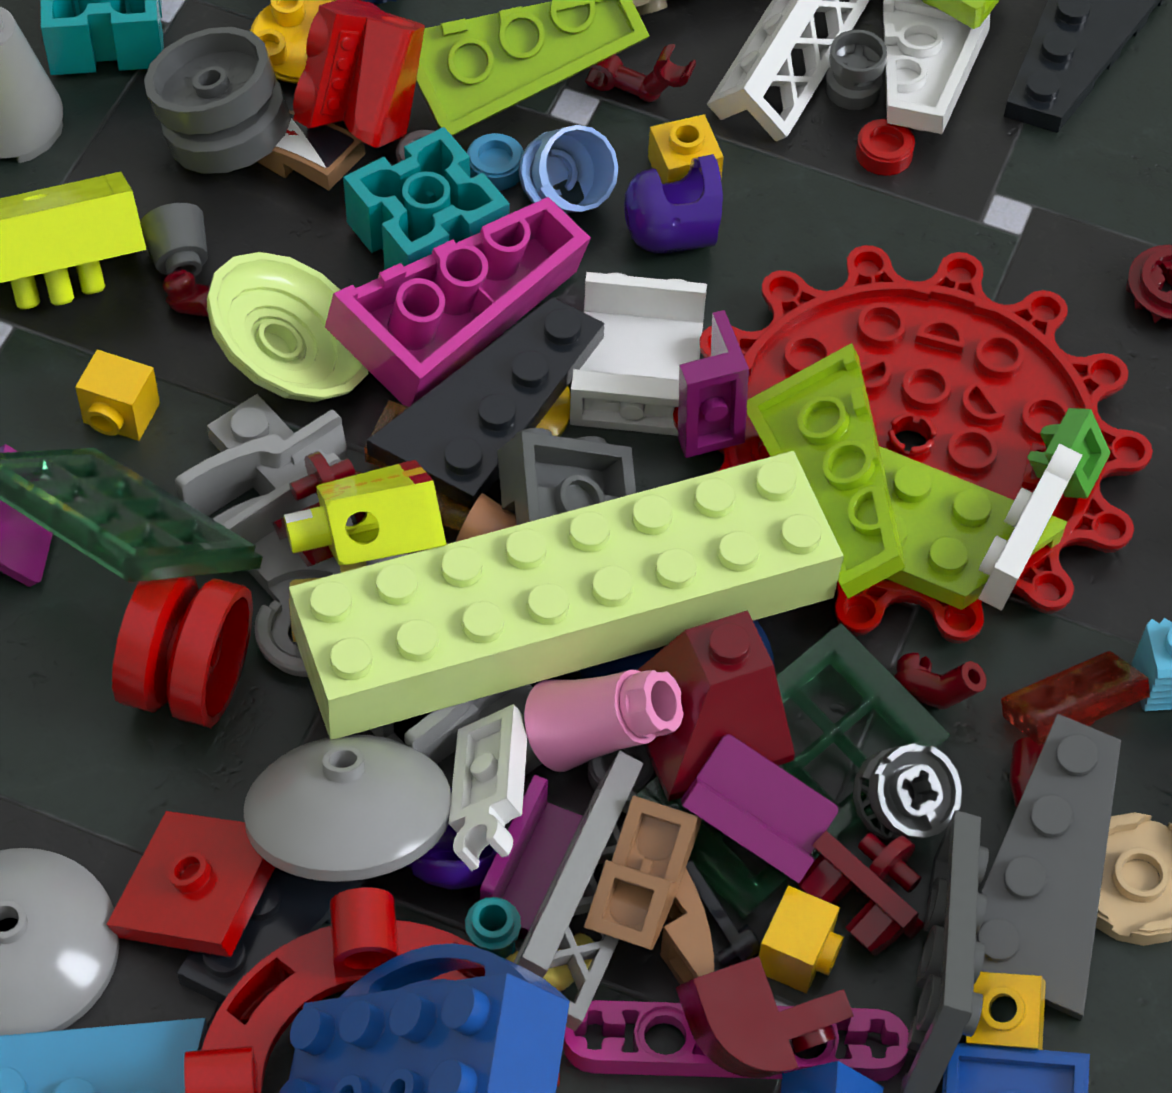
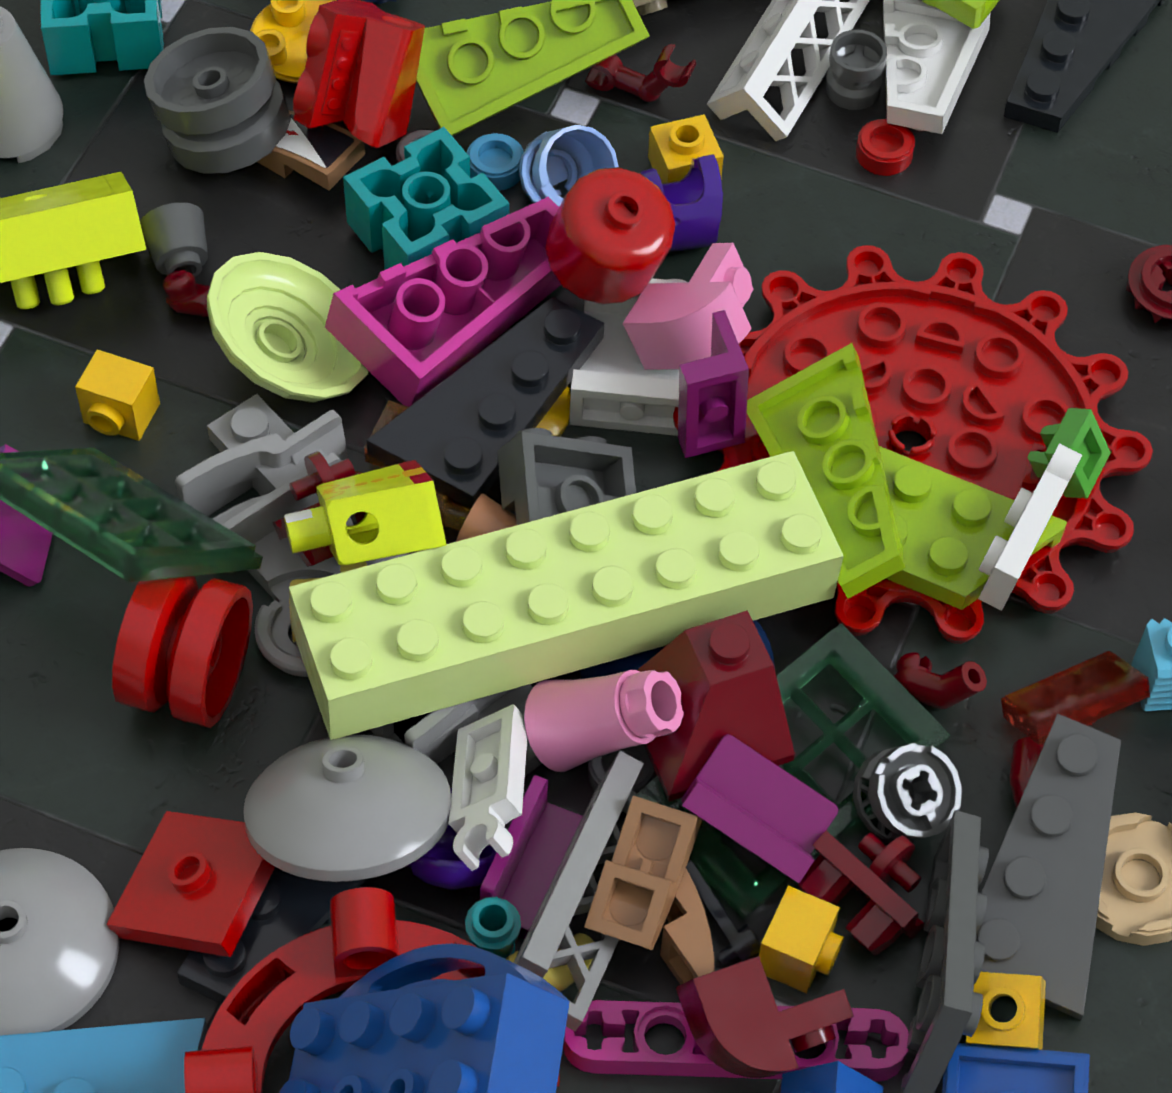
(610, 235): none -> red head
(675, 319): none -> bright pink brick

